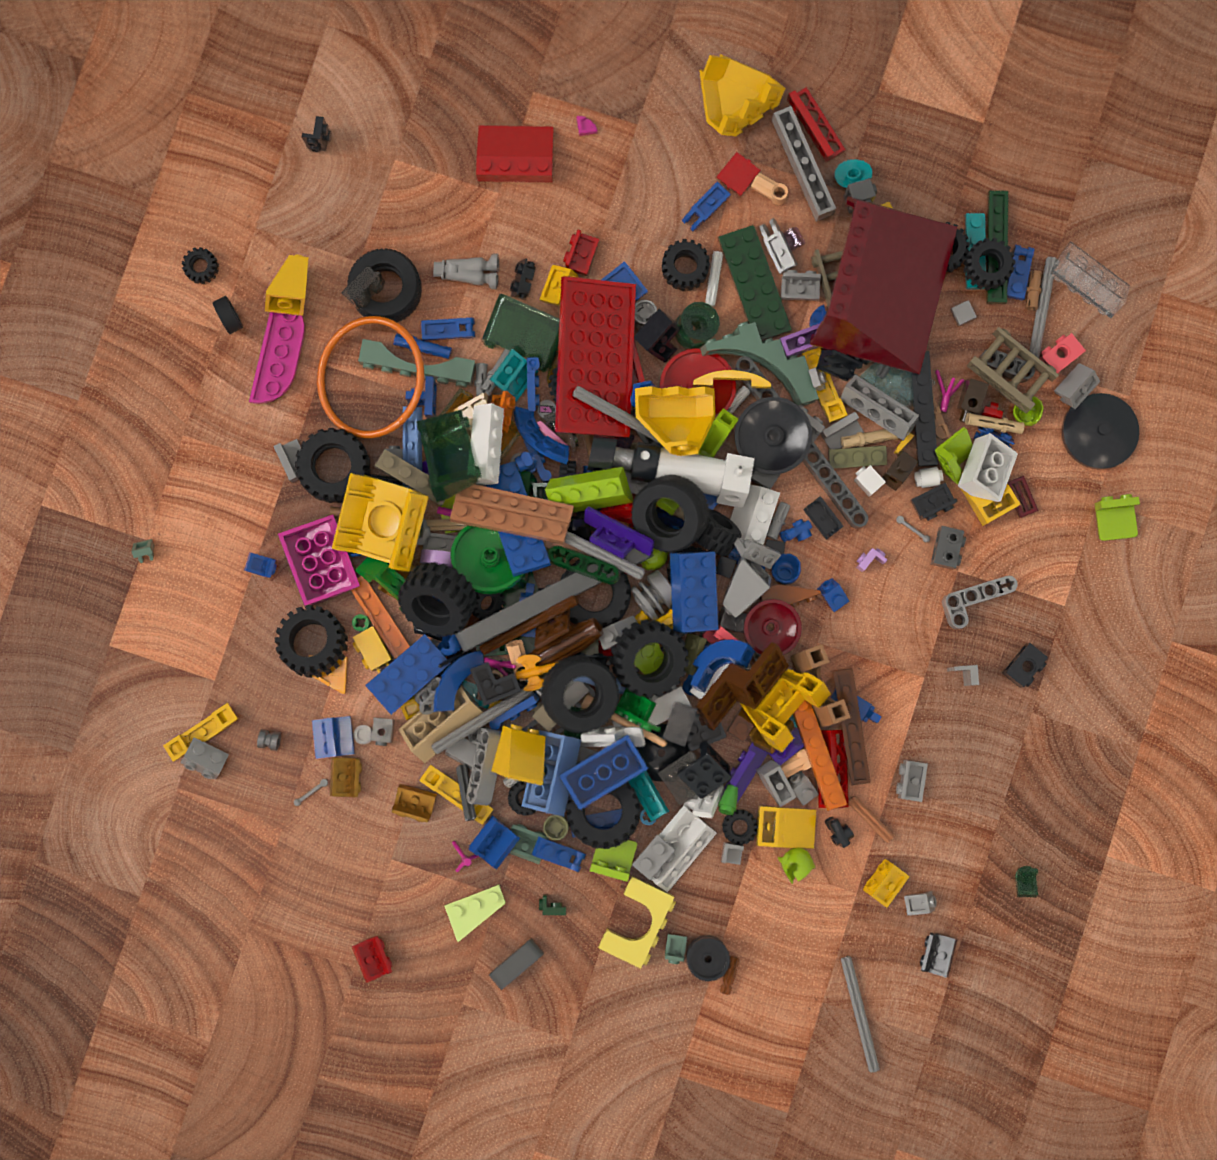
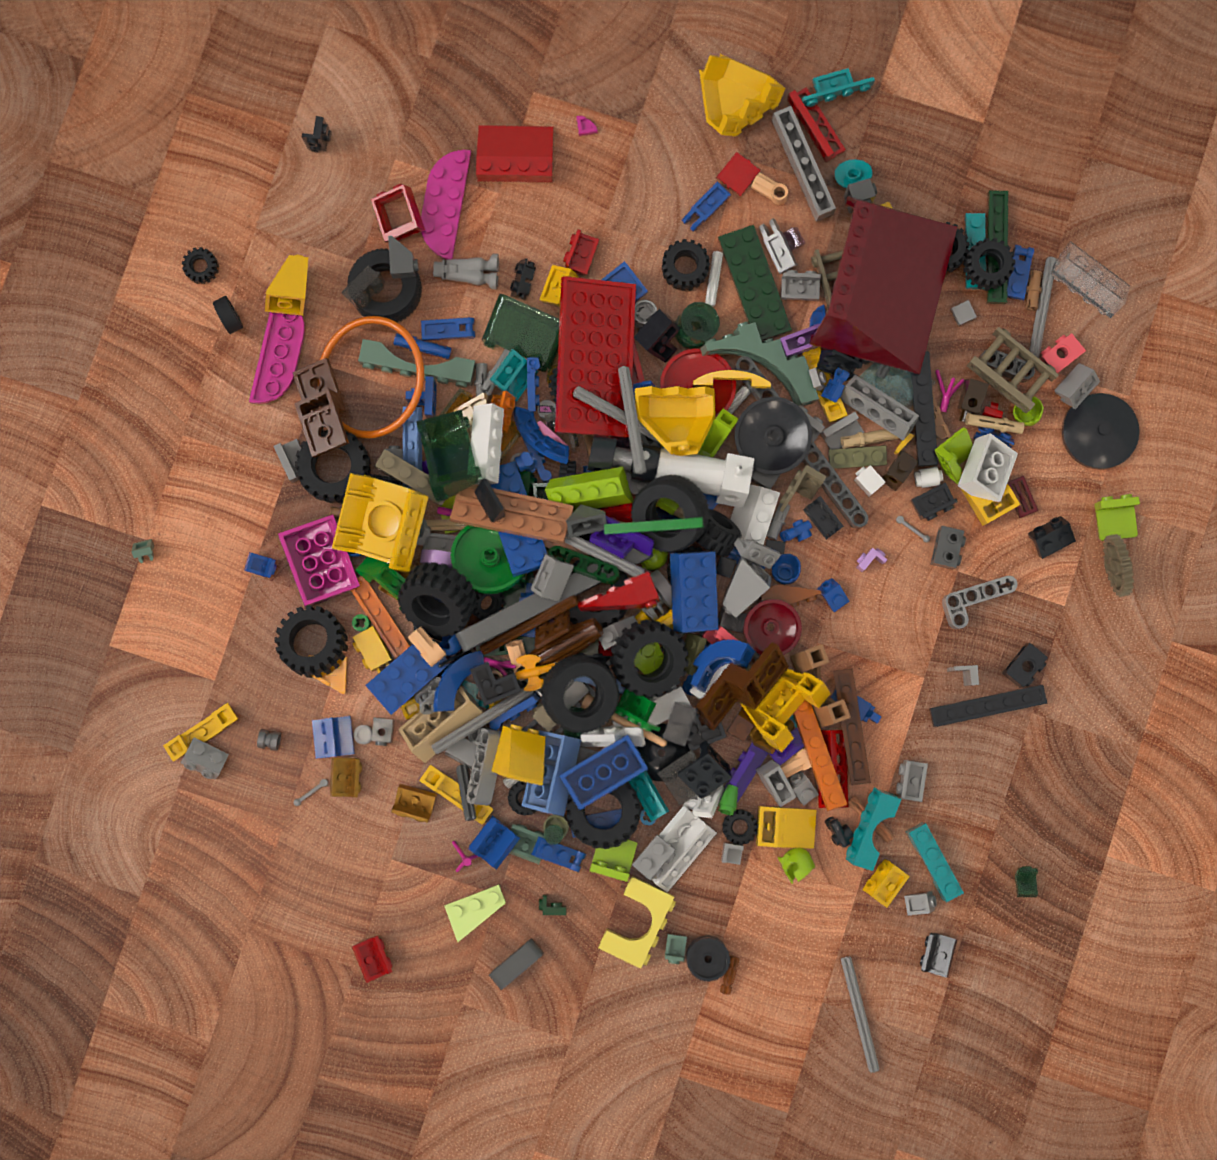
(320, 408): none -> reddish brown bracket
(401, 260): none -> dark grey slope
(406, 230): none -> red window
(429, 649): none -> light nougat piece
(444, 202): none -> dark pink plate
(489, 501): none -> black slope
(551, 578): none -> light grey panel
(553, 834): none -> clear green plate
(585, 521): none -> dark grey slope
(632, 420): none -> light grey axle
(635, 594): none -> red wedge
(653, 525): none -> green sticker
(806, 483): none -> dark tan bracket
(834, 85): none -> teal bracket
(835, 387): none -> blue plate
(879, 807): none -> teal arch
(935, 862): none -> teal arch
(988, 705): none -> black plate
(1052, 536): none -> black bracket
(1118, 565): none -> dark tan gear

